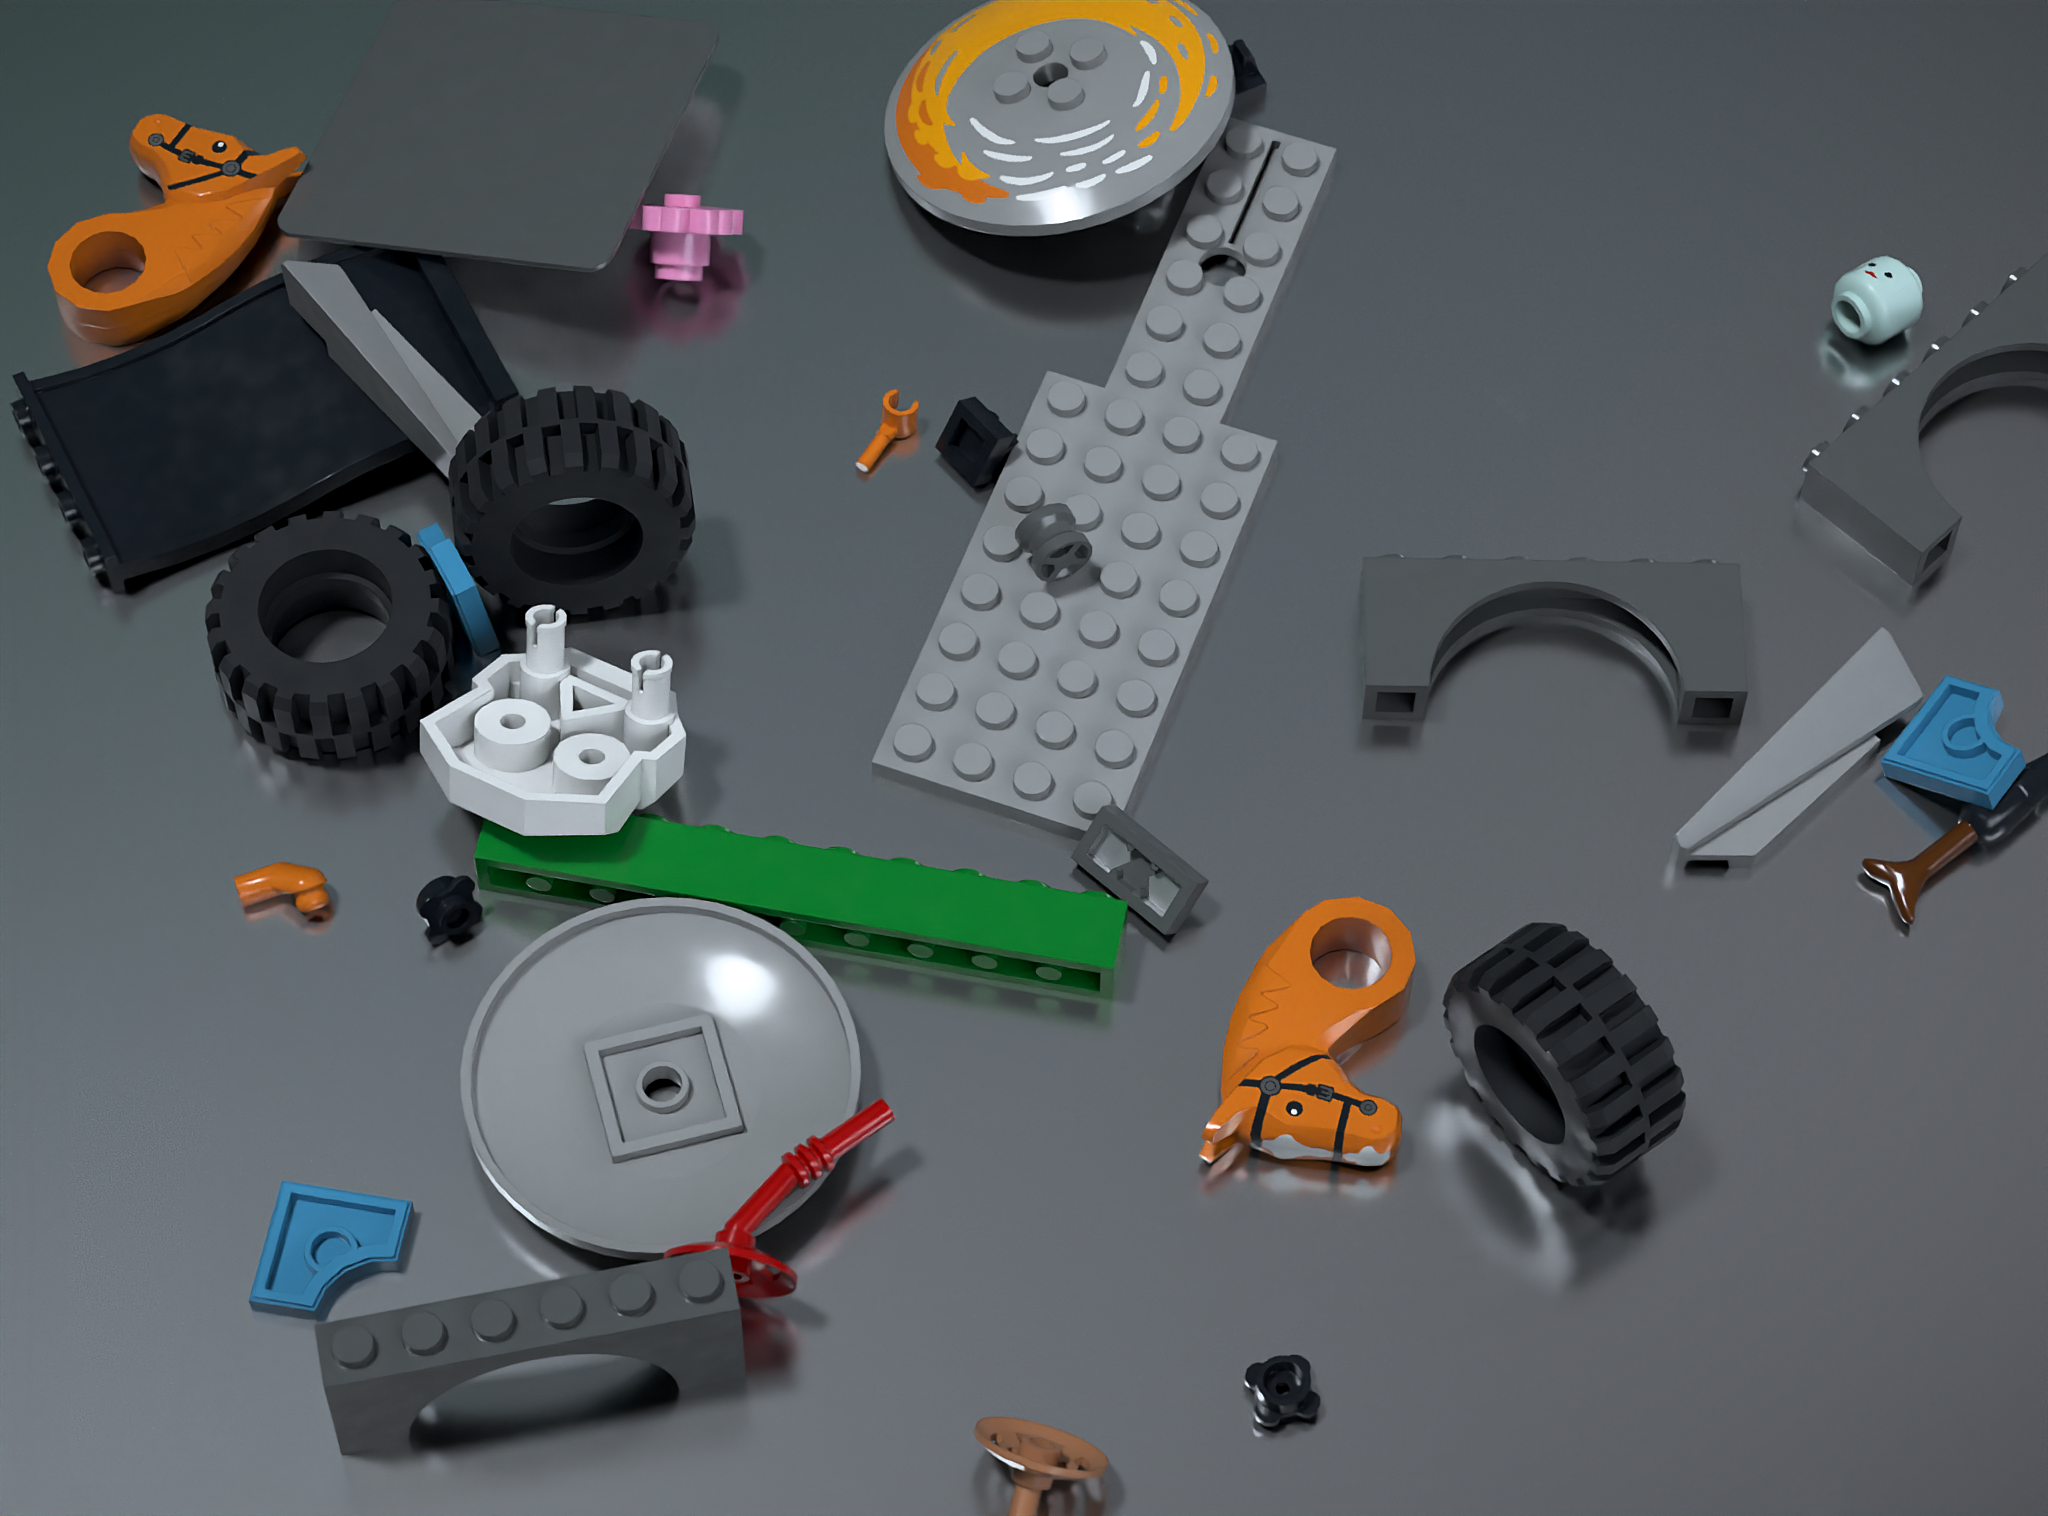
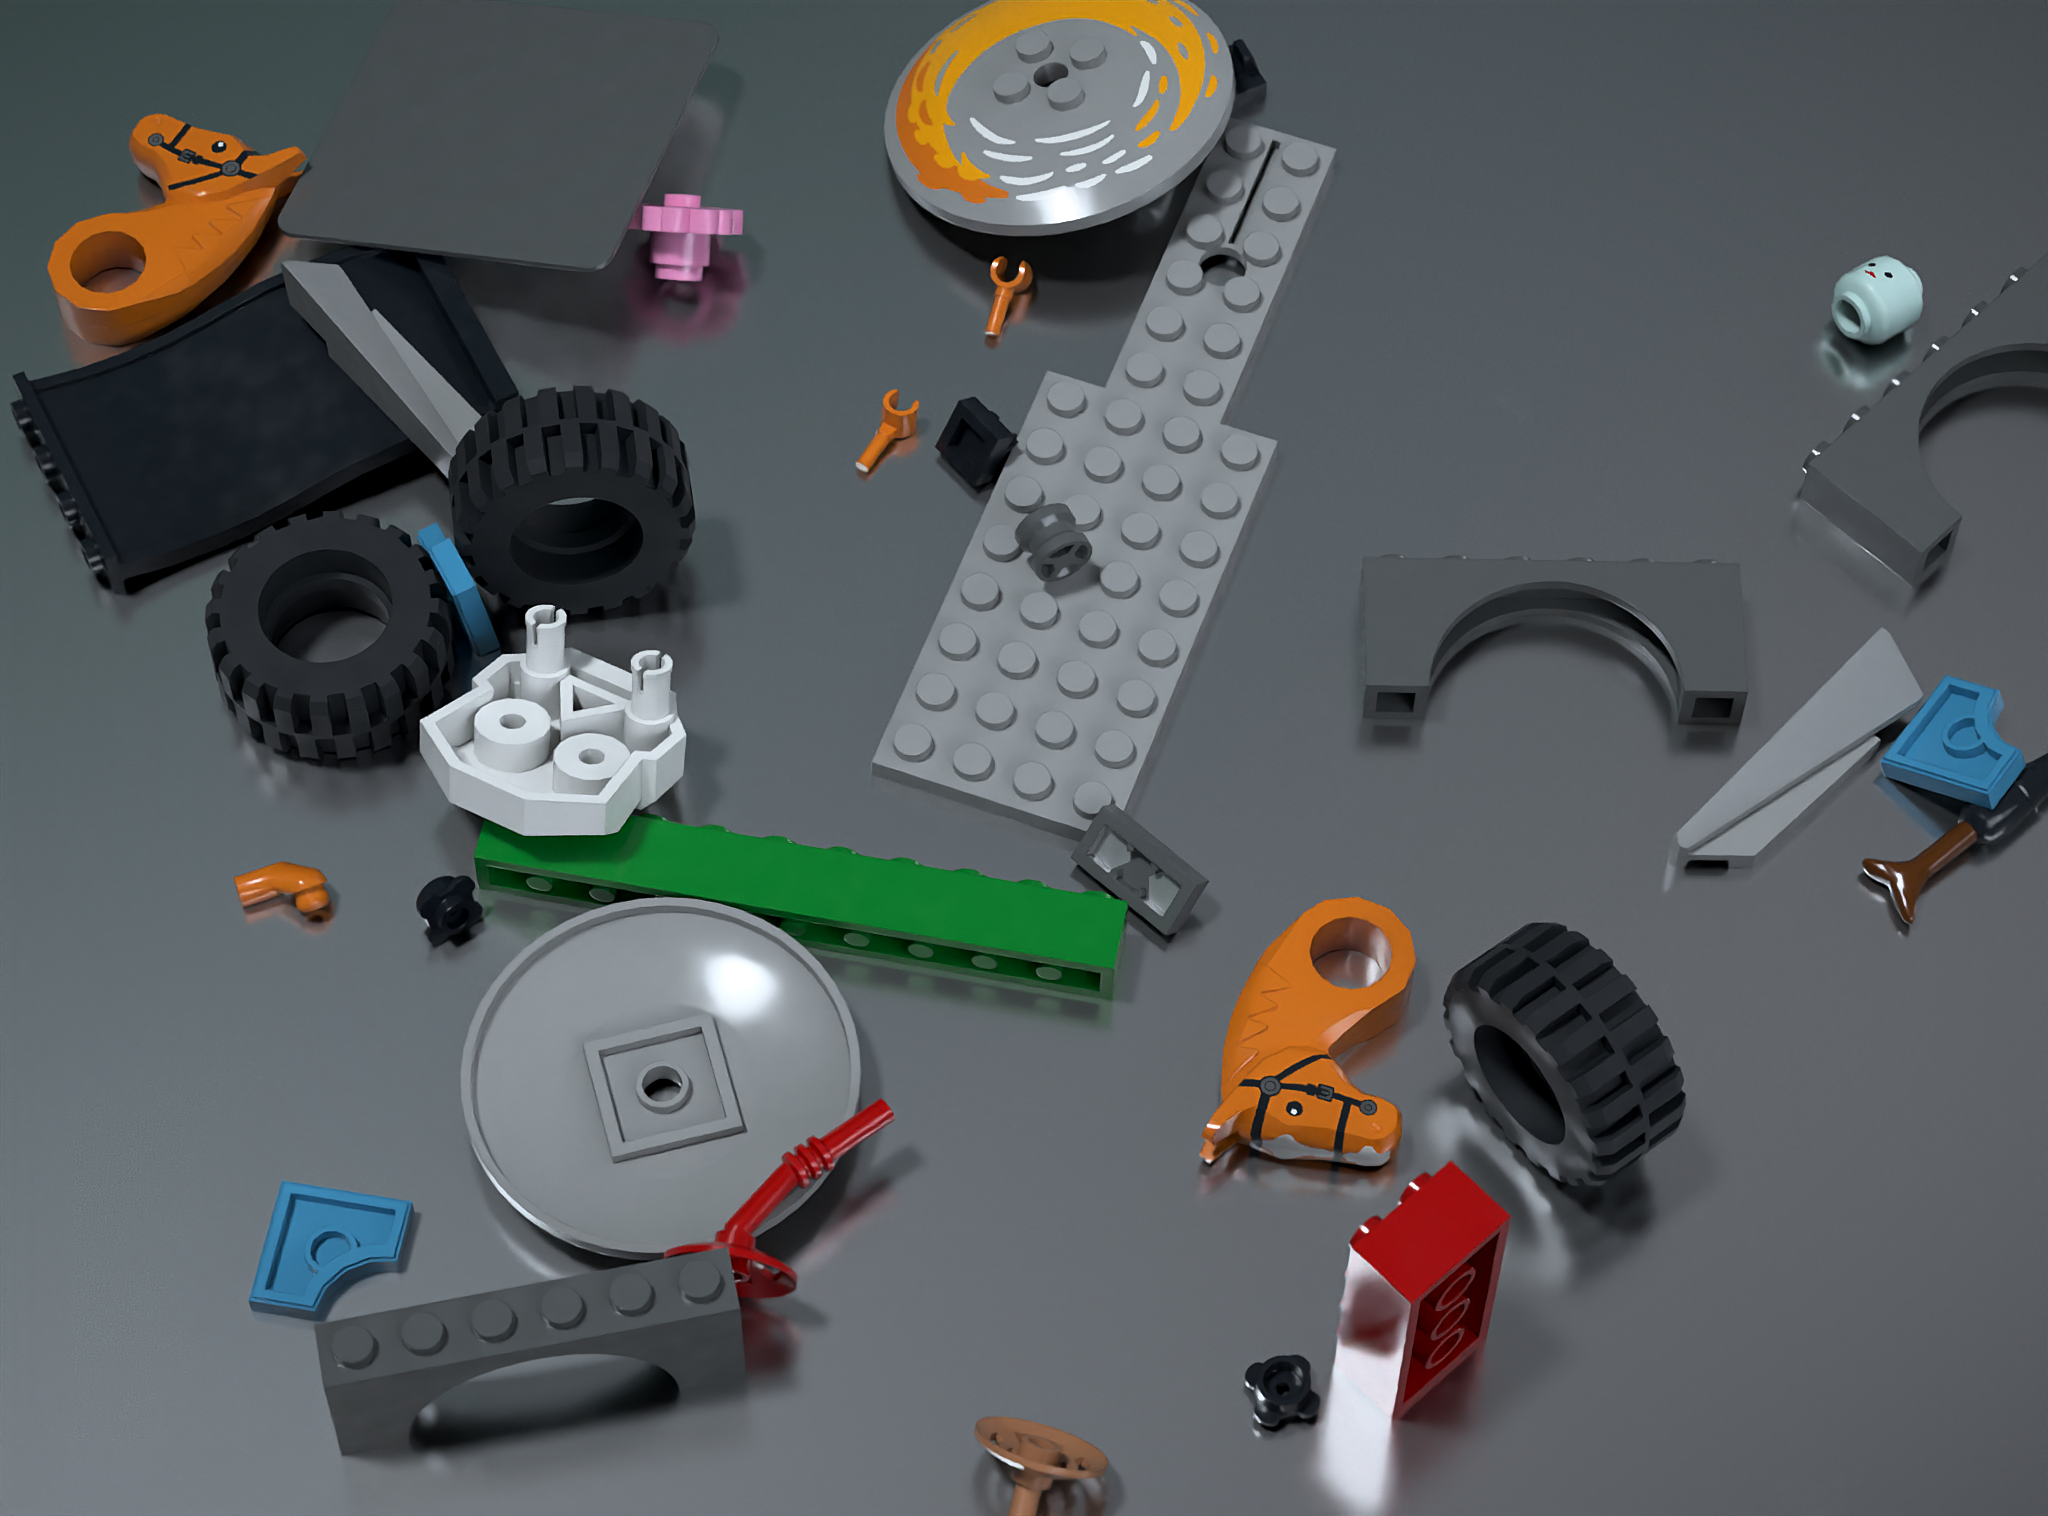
(1004, 292): none -> orange hand
(1420, 1287): none -> red brick

